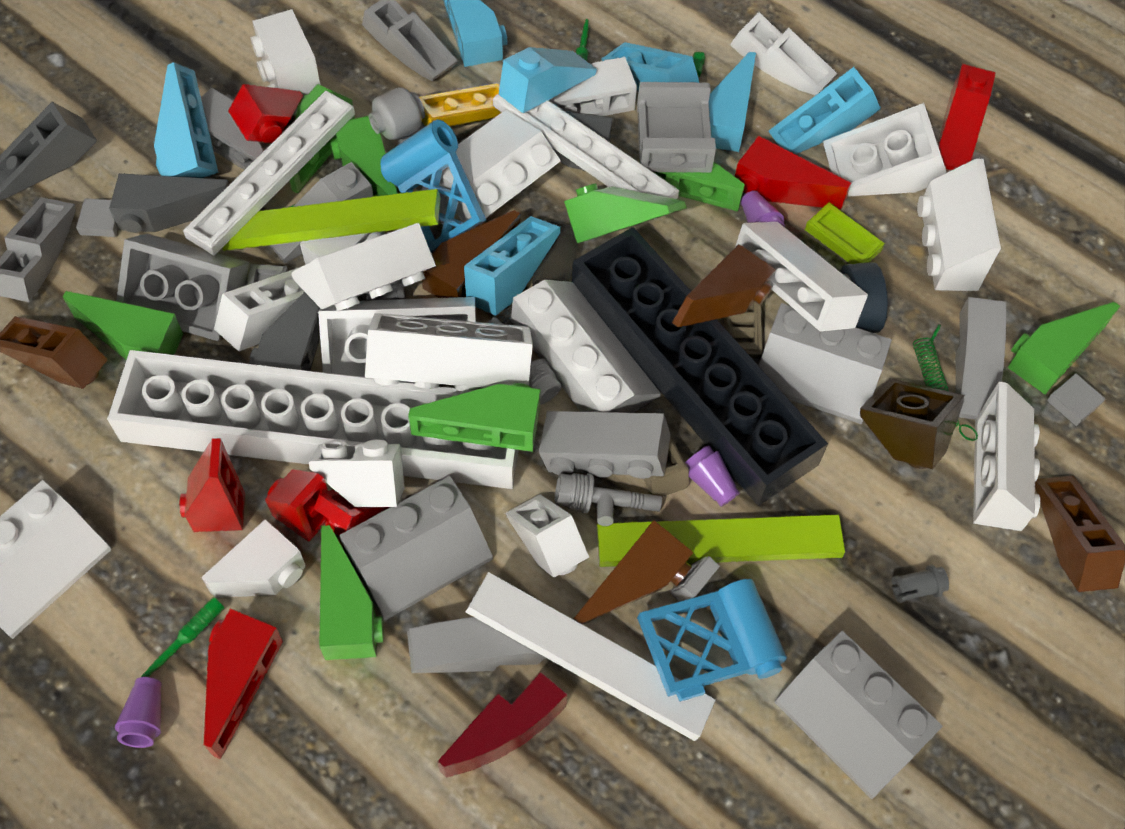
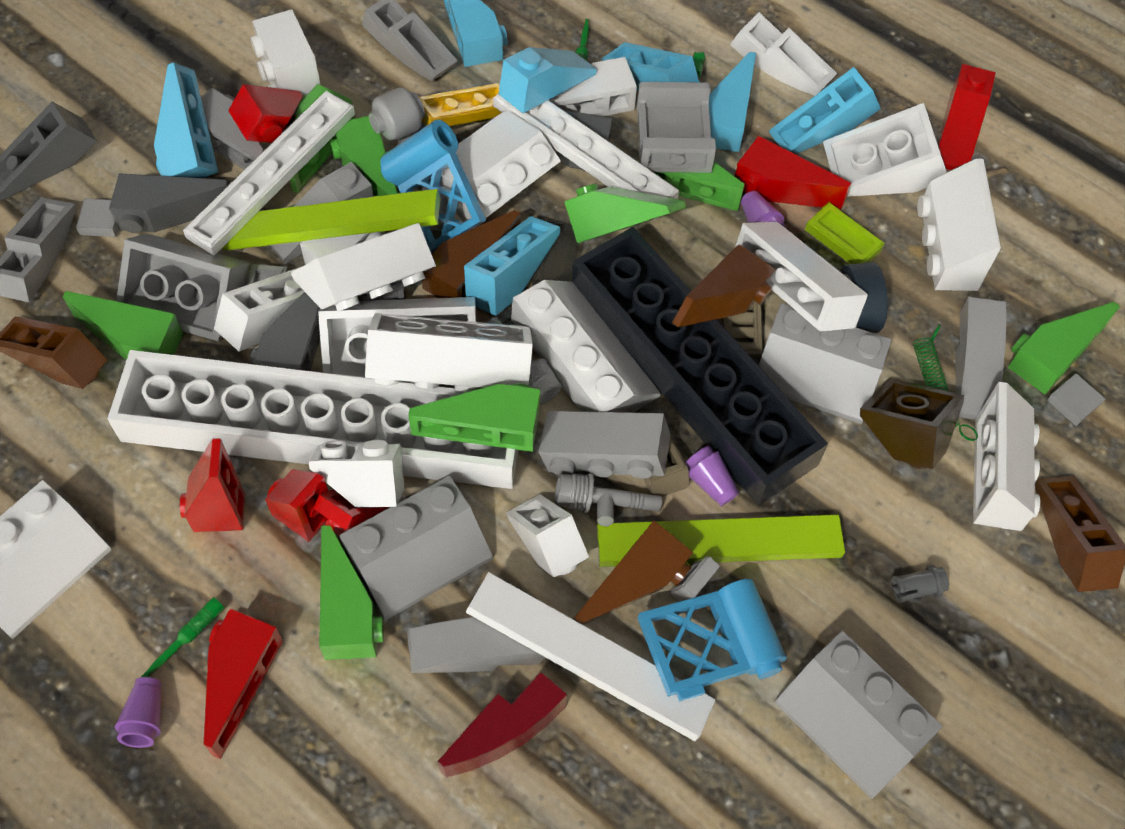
(256, 566): white slope -> none

